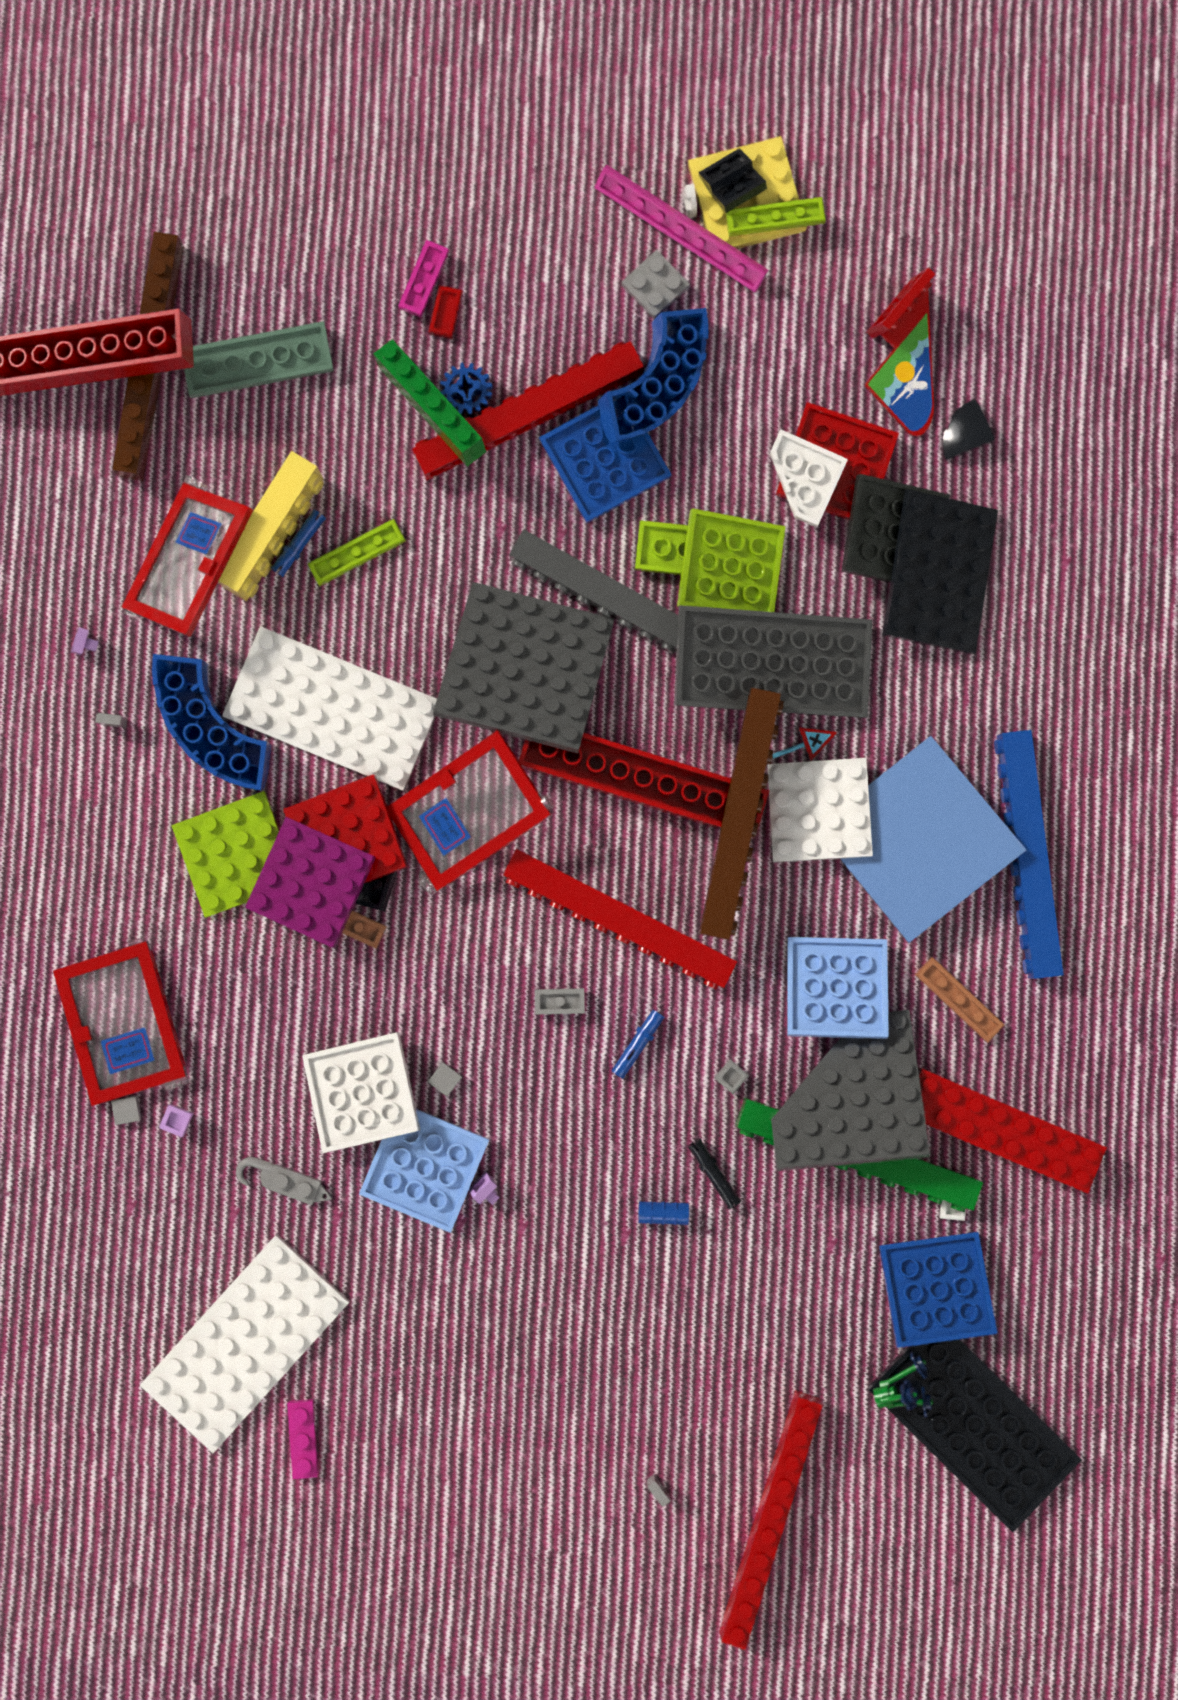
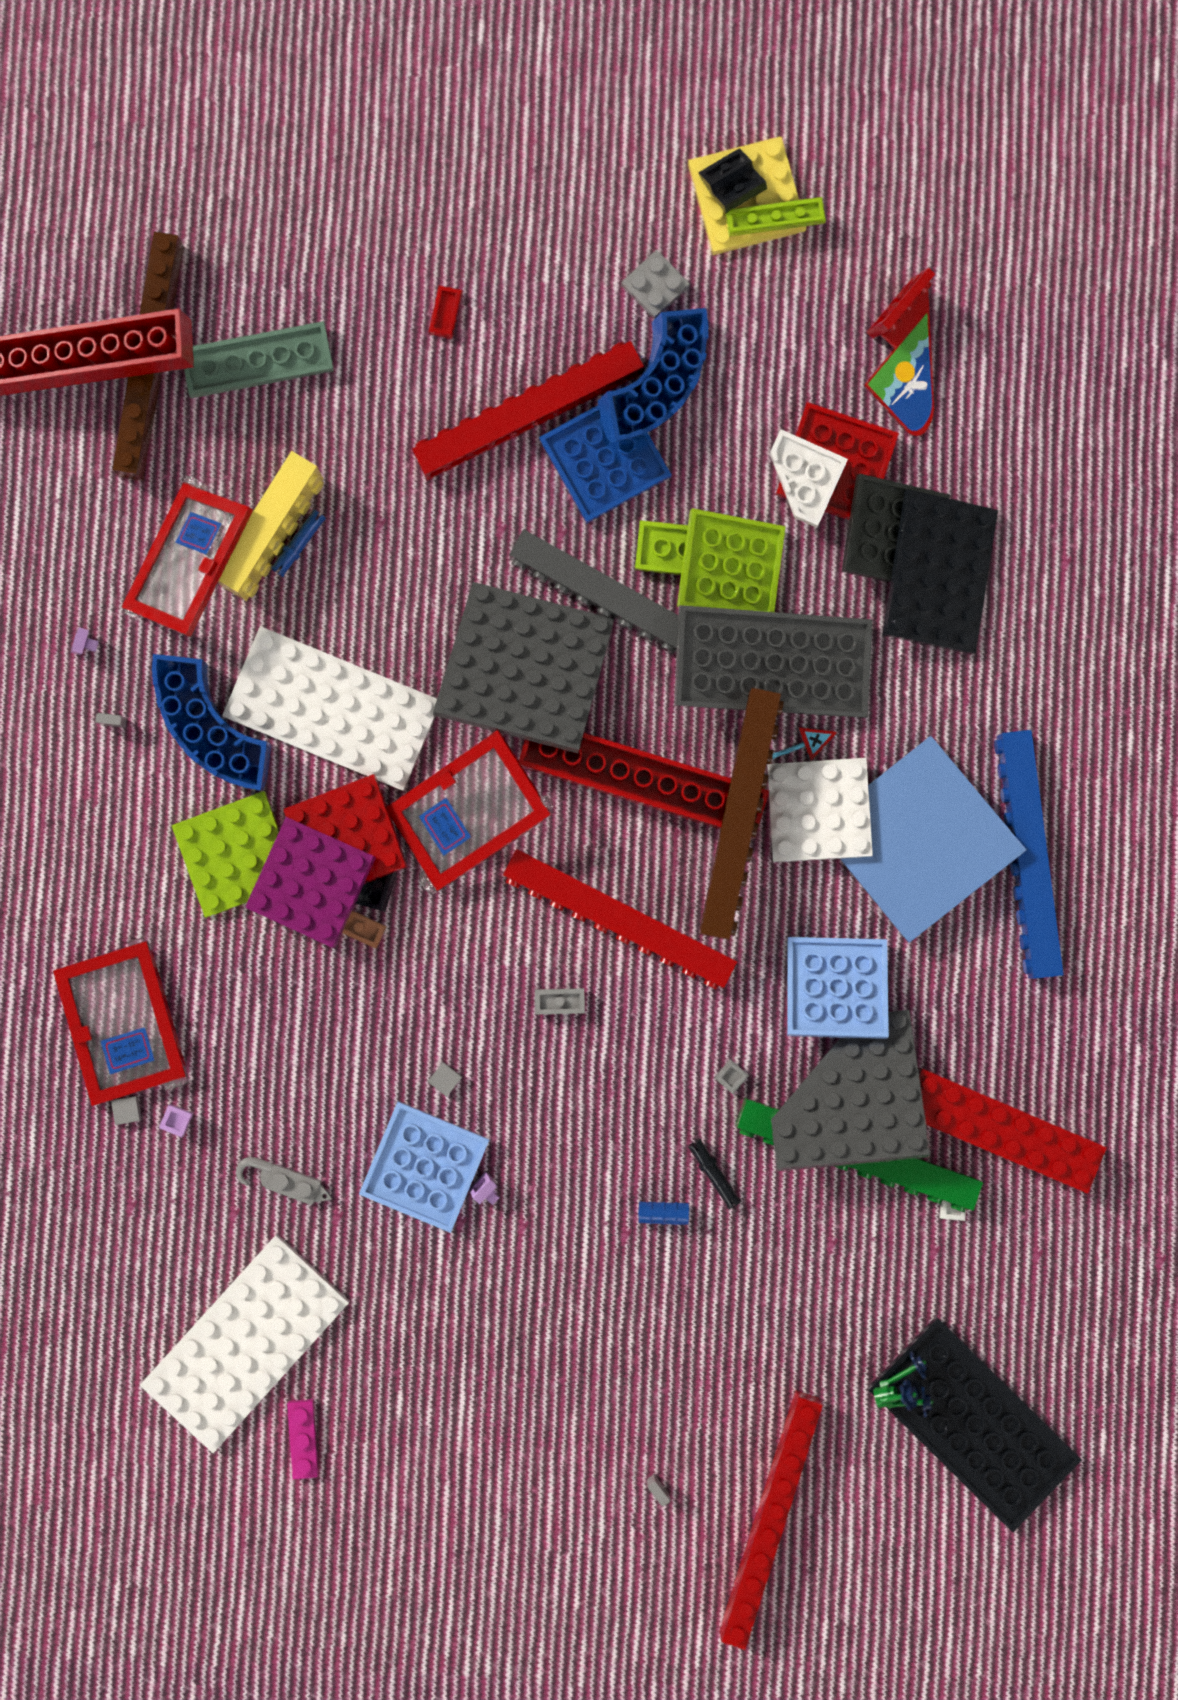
(356, 552): lime tile -> none
(361, 1092): white plate -> none
(423, 278): dark pink plate -> none
(430, 402): green brick -> none
(476, 388): blue gear -> none
(638, 1043): blue pin -> none
(681, 228): dark pink tile -> none
(690, 200): white tile -> none
(937, 1289): blue plate -> none
(959, 999): nougat tile -> none
(966, 431): black brick -> none

